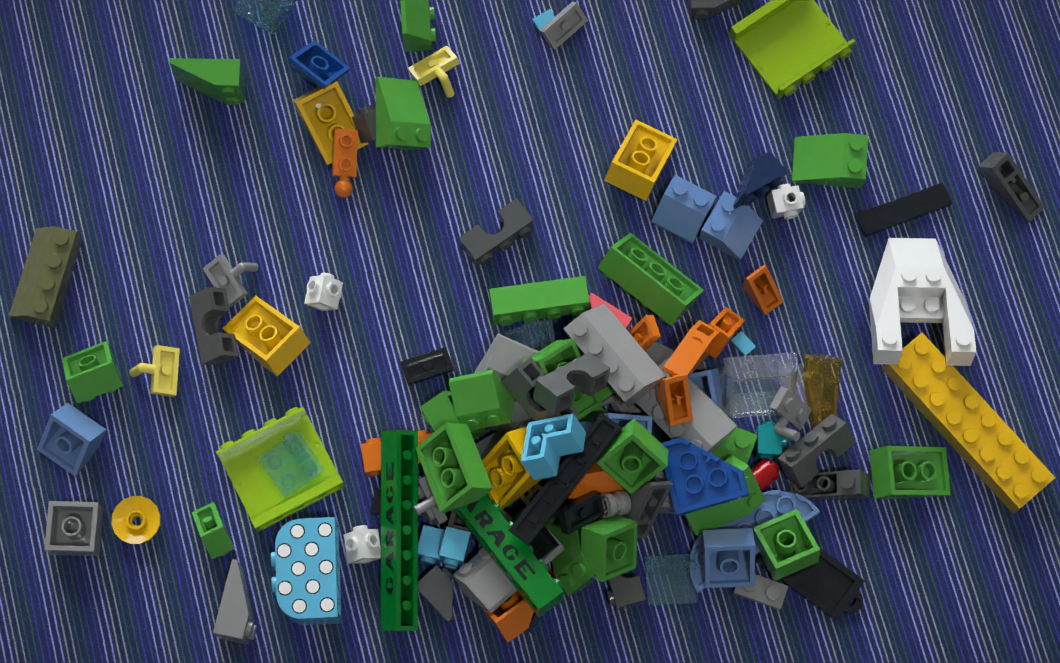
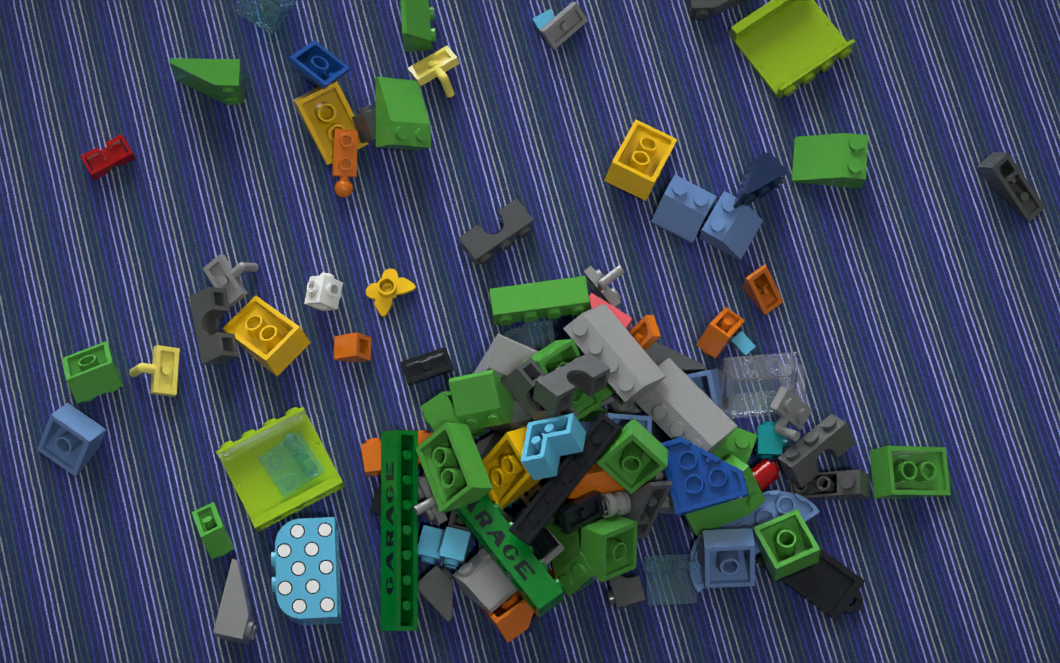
(46, 276): olive slope -> none
(74, 528): light grey brick -> none
(107, 158): none -> red piece
(127, 512): yellow dish -> none
(352, 347): none -> orange brick
(362, 545): white brick -> none
(388, 288): none -> yellow animal
(599, 284): none -> light grey plate
(650, 279): bright green slope -> none
(675, 399): orange slope -> none
(692, 349): orange slope -> none
(764, 592): light grey plate -> none
(786, 201): white brick -> none
(821, 385): clear yellow slope -> none
(903, 209): black tile -> none
(918, 288): white wedge -> none
(968, 424): yellow brick -> none

